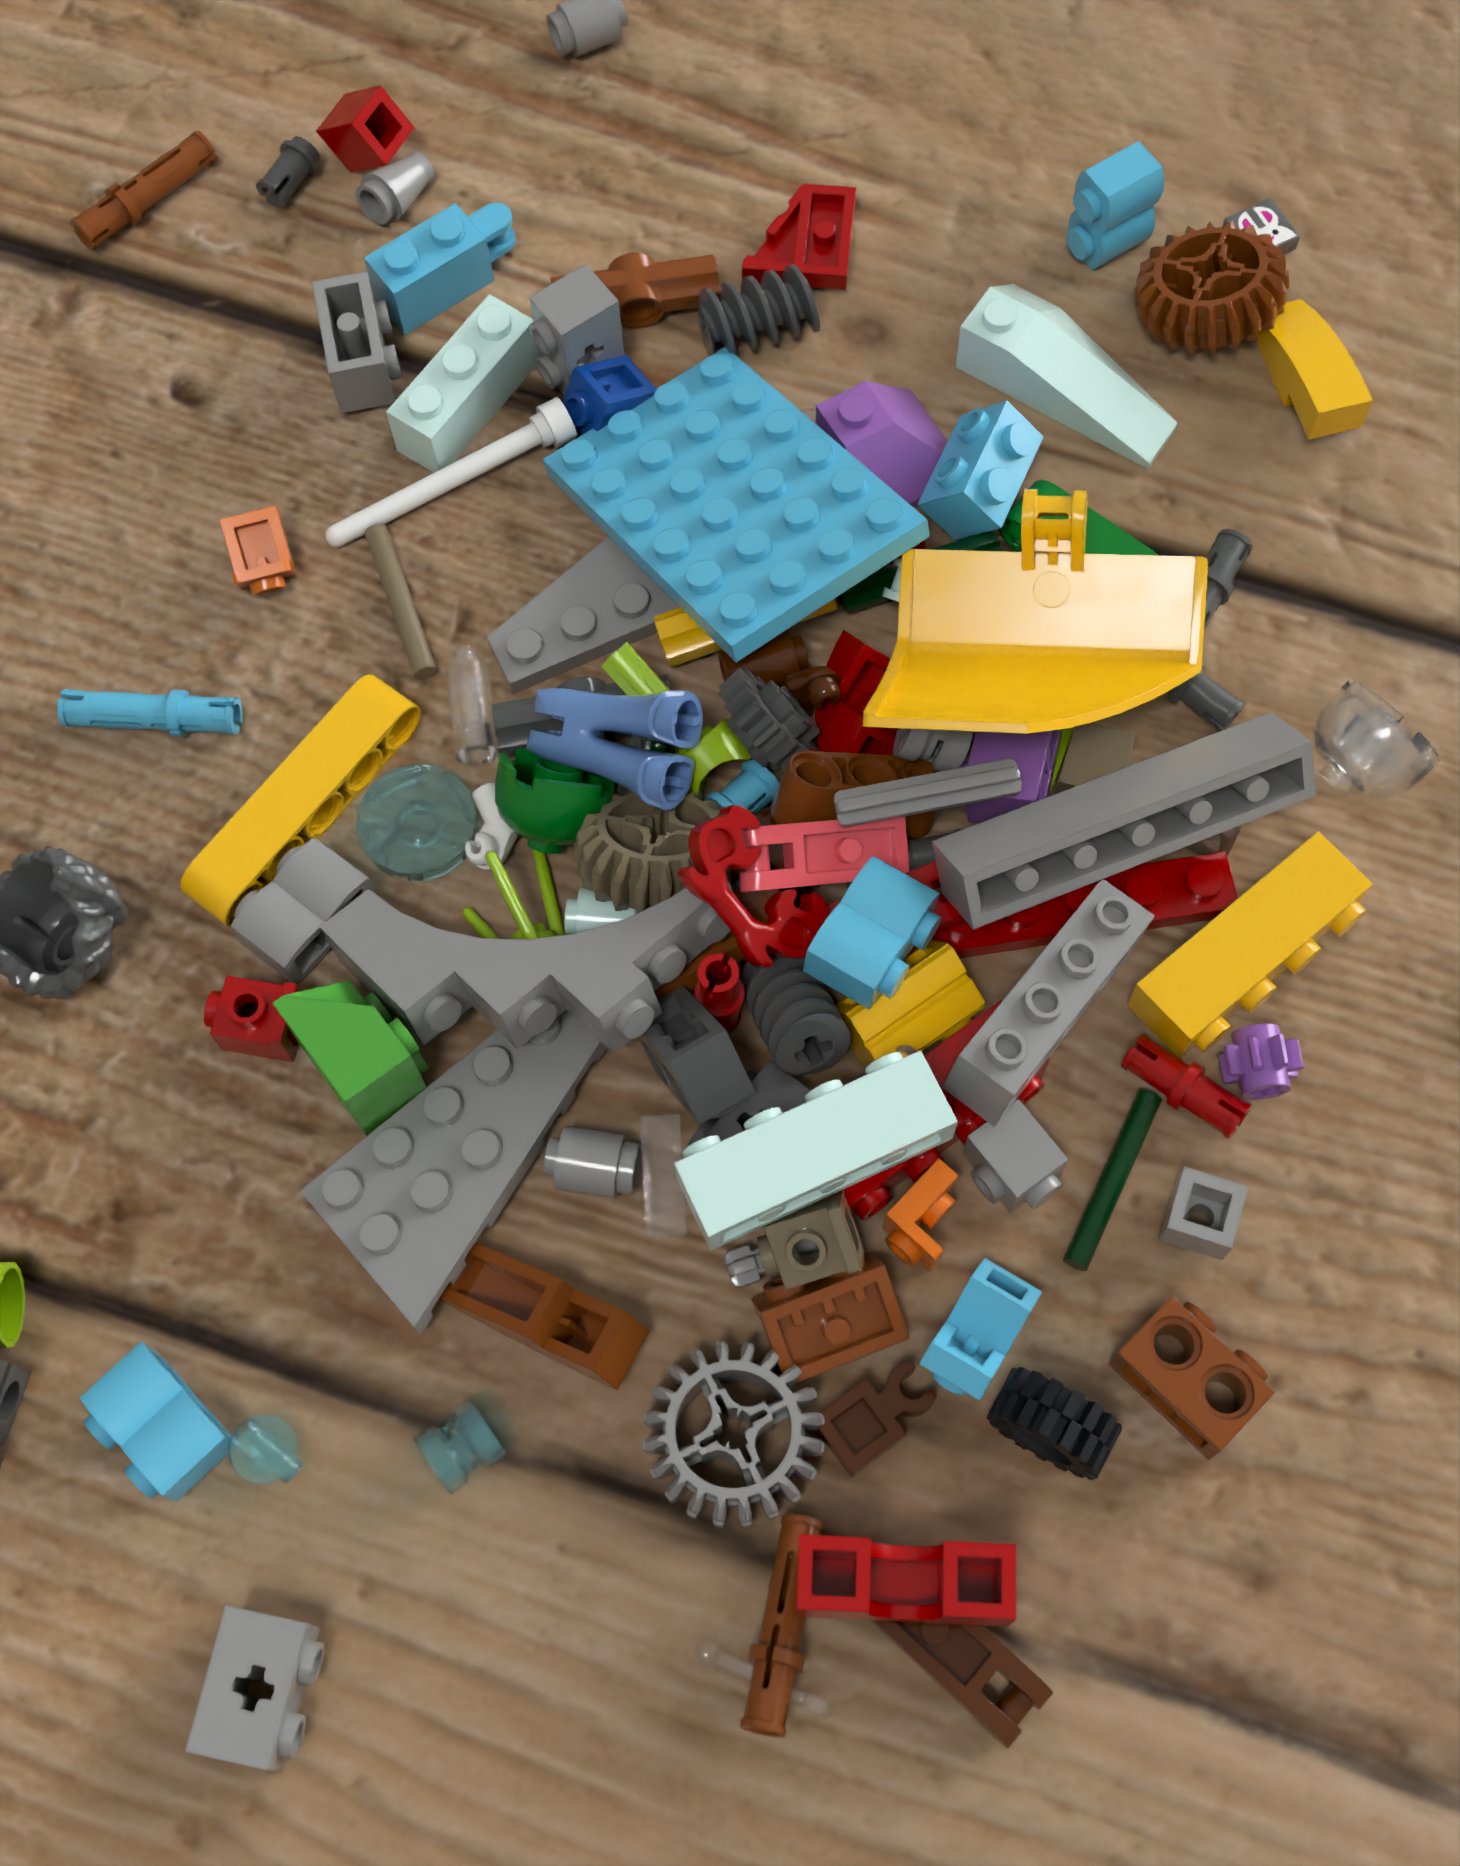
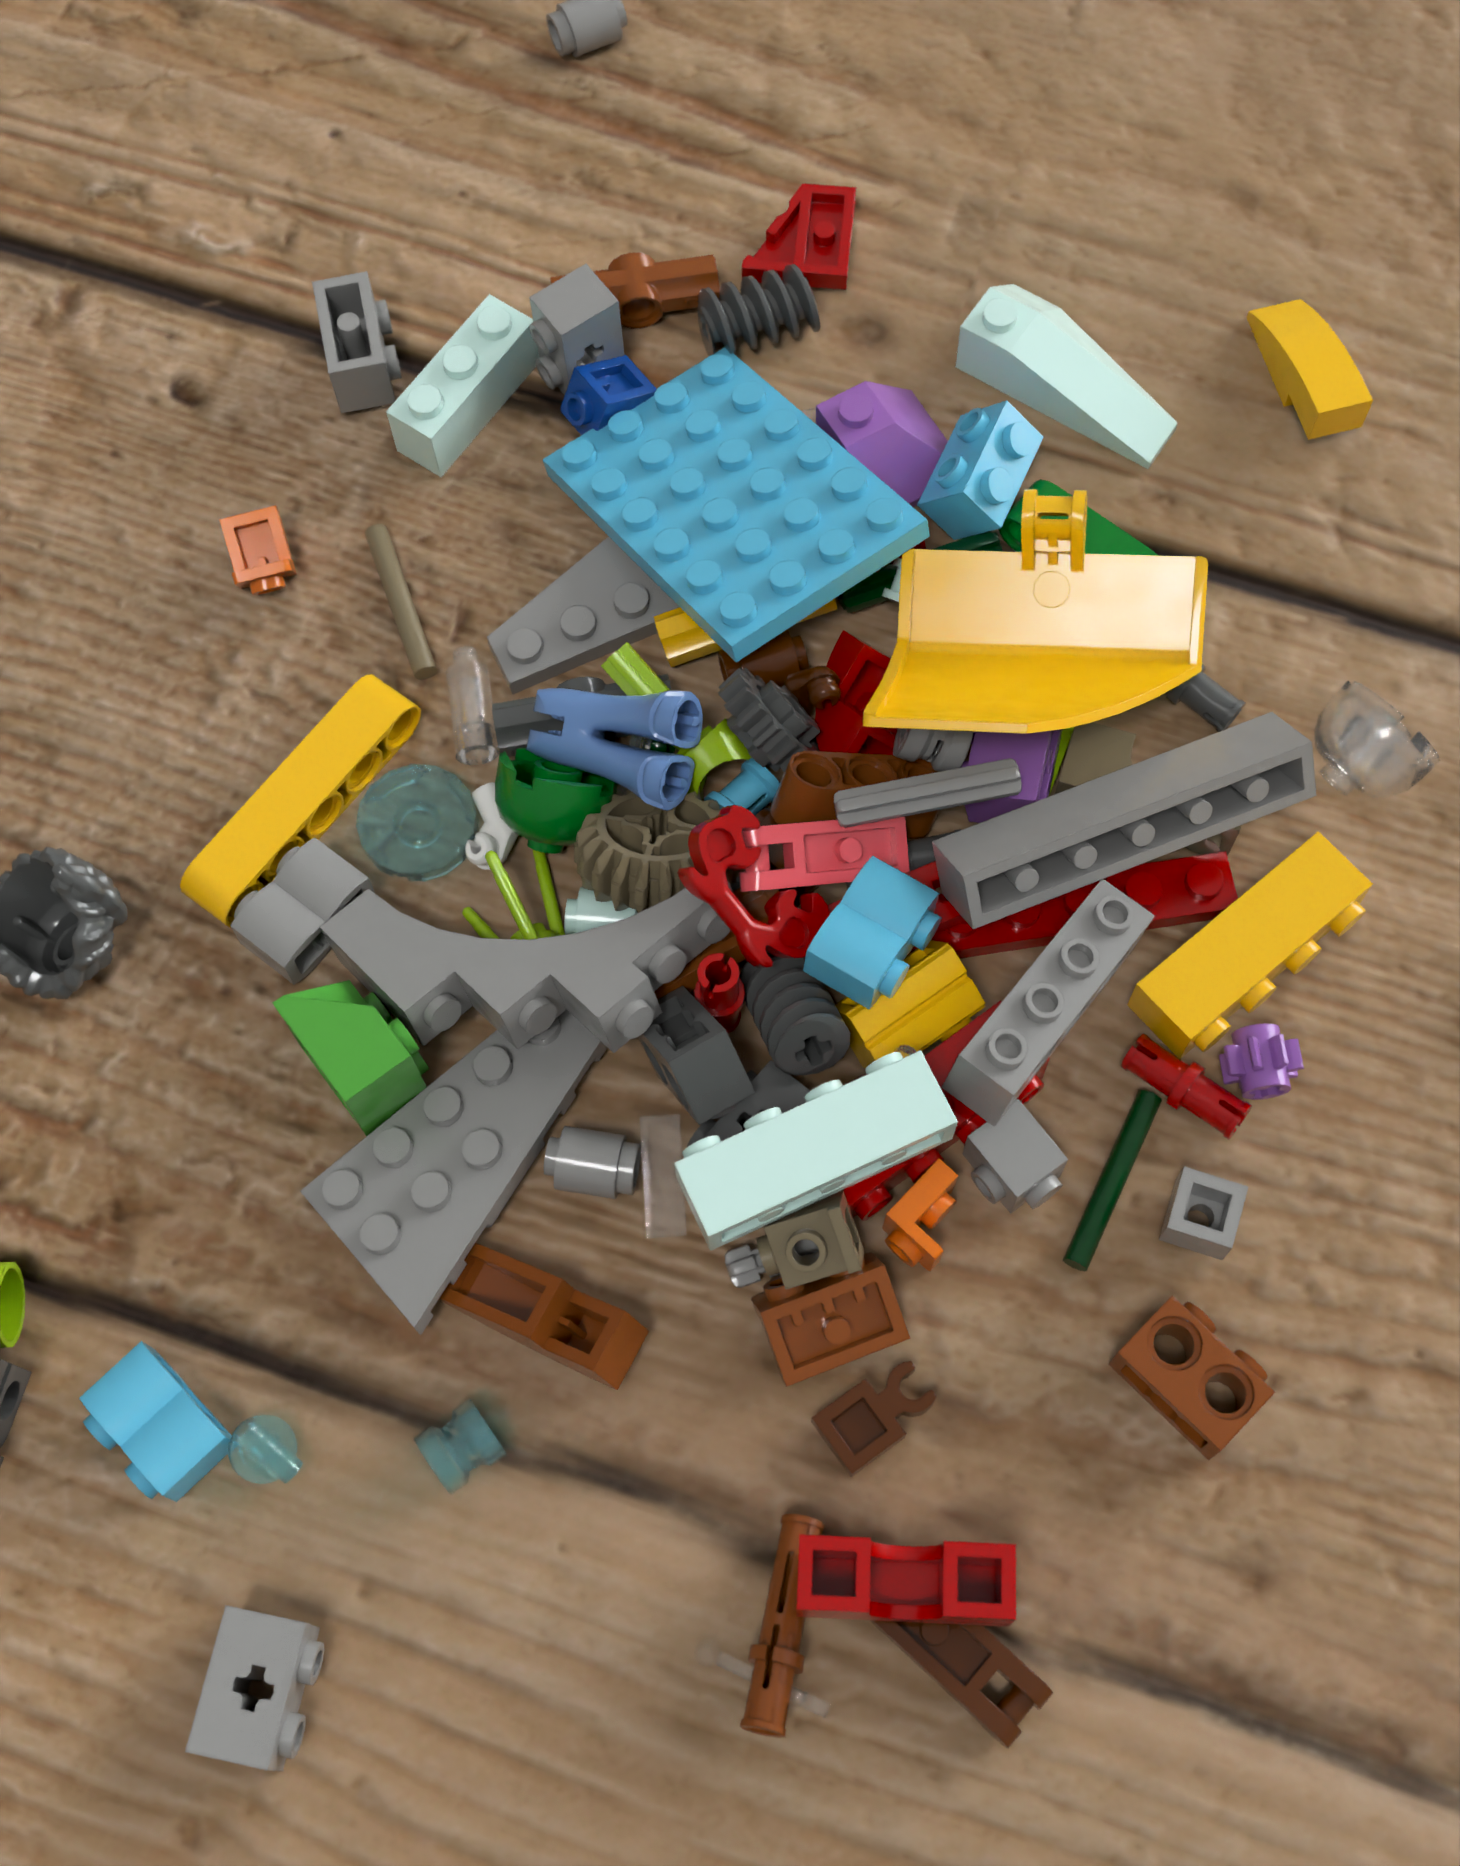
(128, 201): dark orange pin -> none
(163, 712): medium azure pin -> none
(258, 1035): red brick -> none
(295, 163): dark grey pin -> none
(365, 129): red brick -> none
(392, 189): light grey cone -> none
(439, 262): medium azure brick -> none
(547, 427): white piece -> none
(707, 1449): light grey gear -> none
(980, 1330): medium azure brick -> none
(1054, 1423): black tyre -> none
(1115, 205): medium azure brick -> none
(1212, 288): dark orange gear -> none
(1224, 562): dark grey pin -> none
(1267, 220): tile -> none

